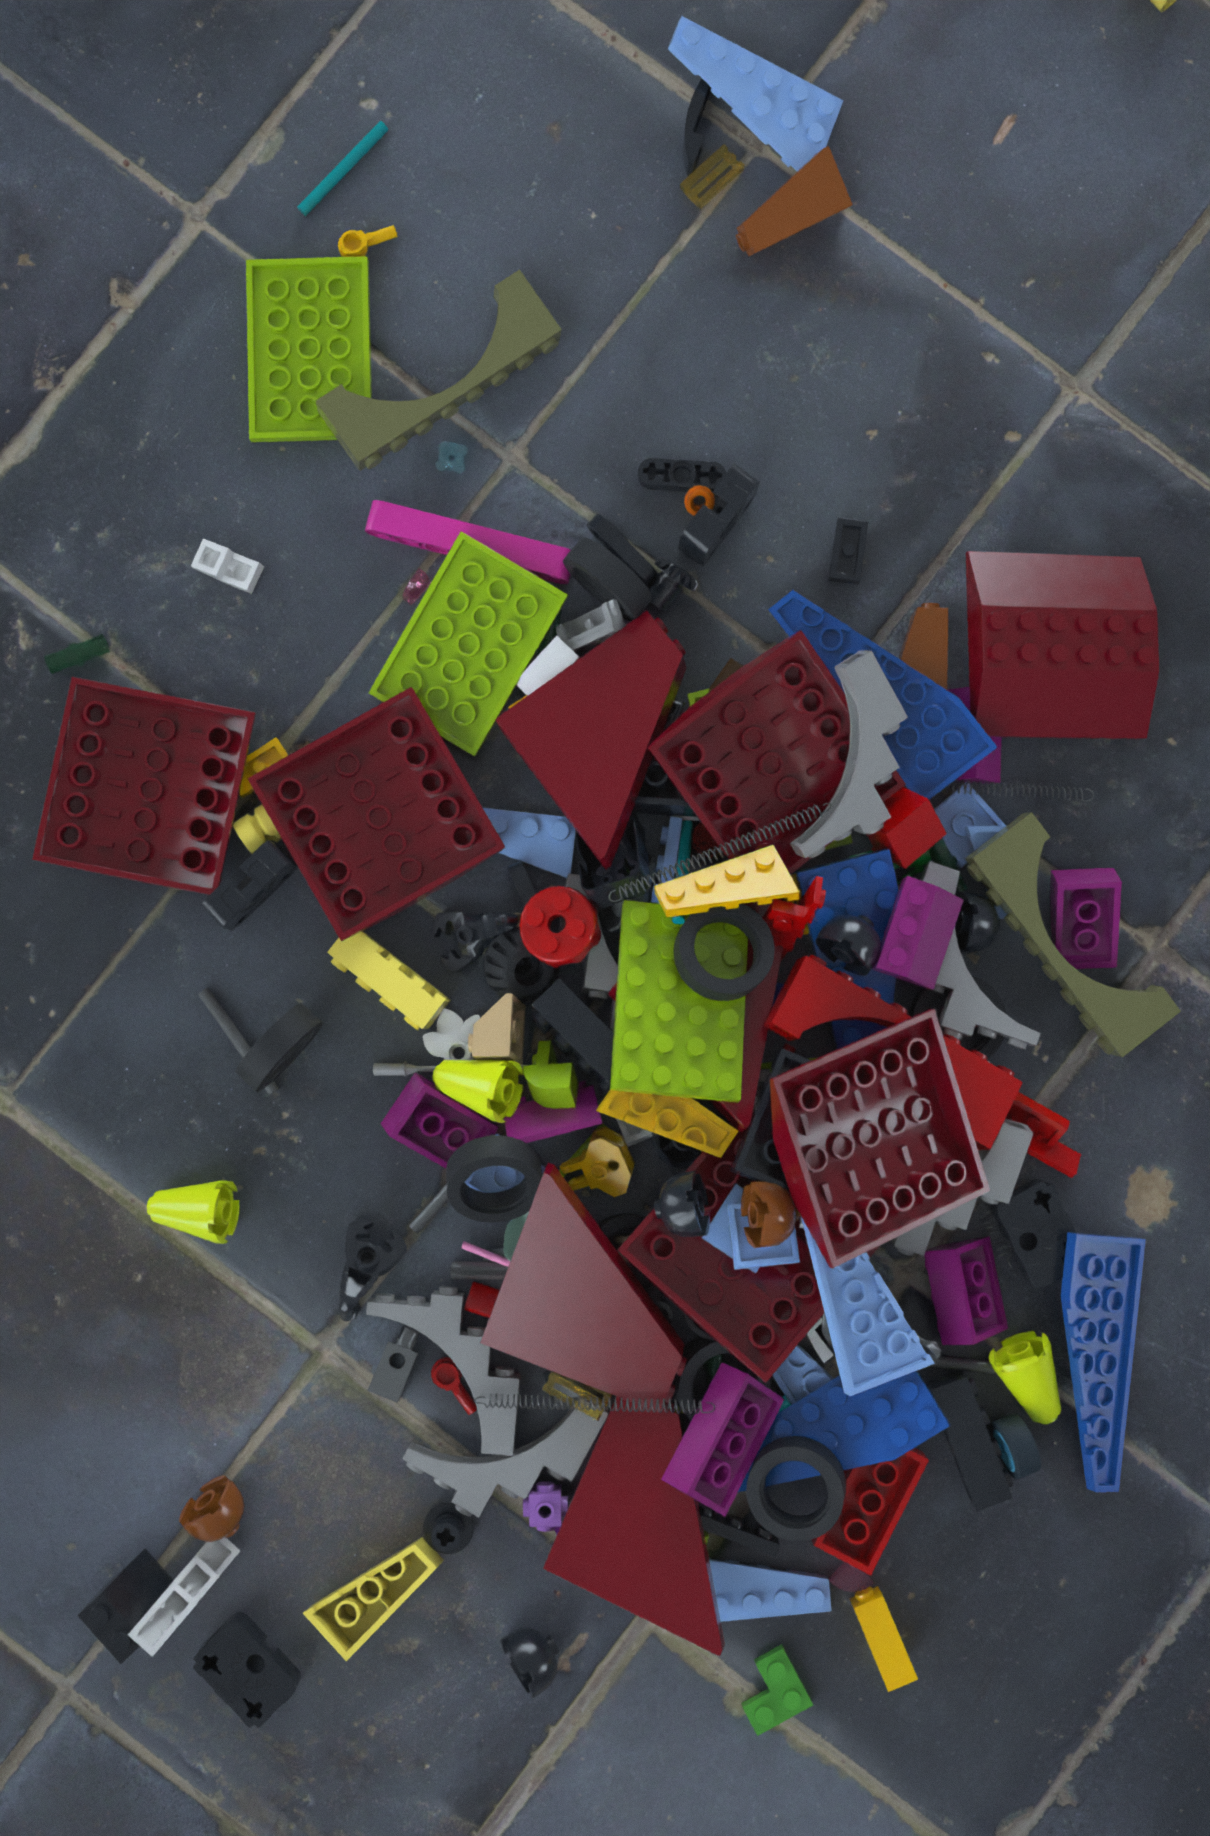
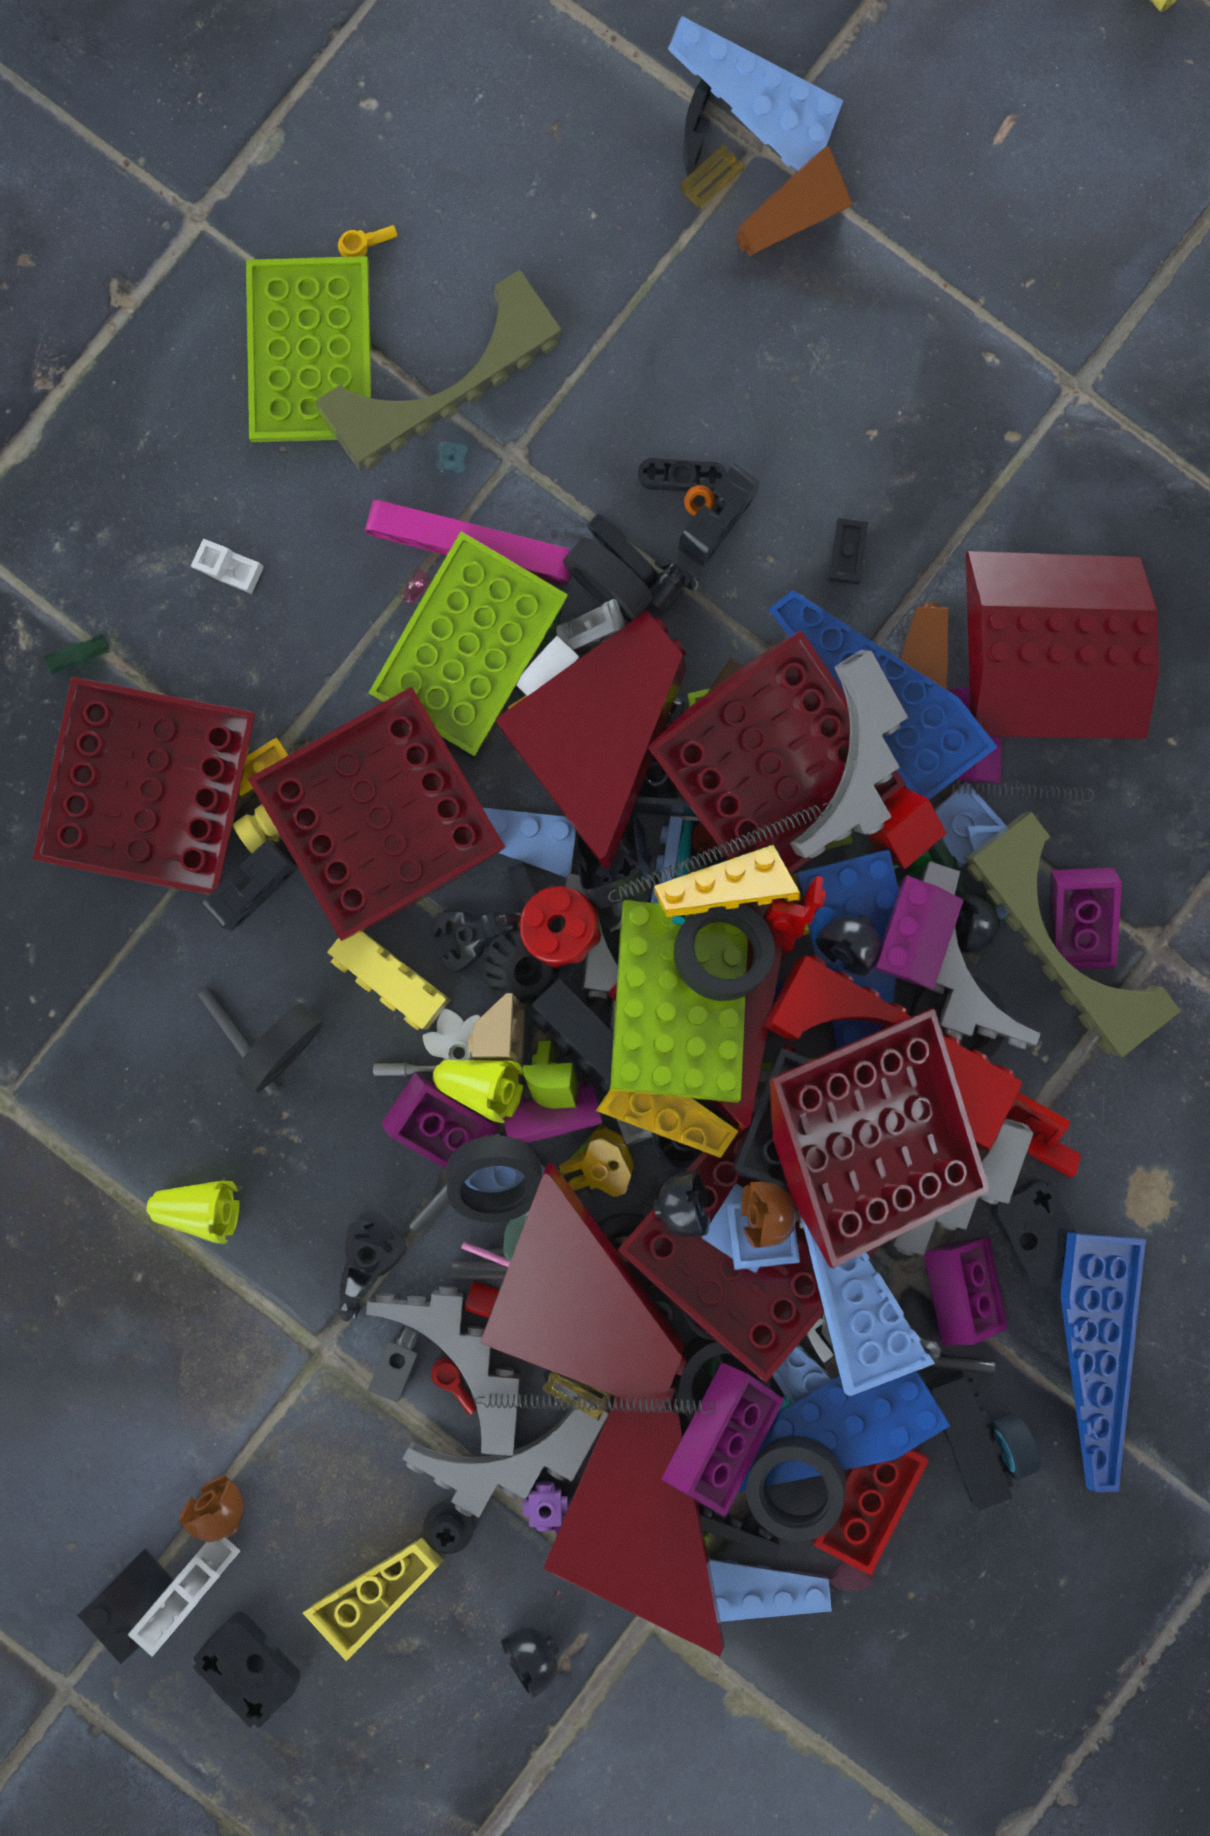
(342, 168): teal bar -> none
(784, 1695): bright green plate -> none
(883, 1638): yellow slope -> none
(1029, 1373): neon yellow cone -> none

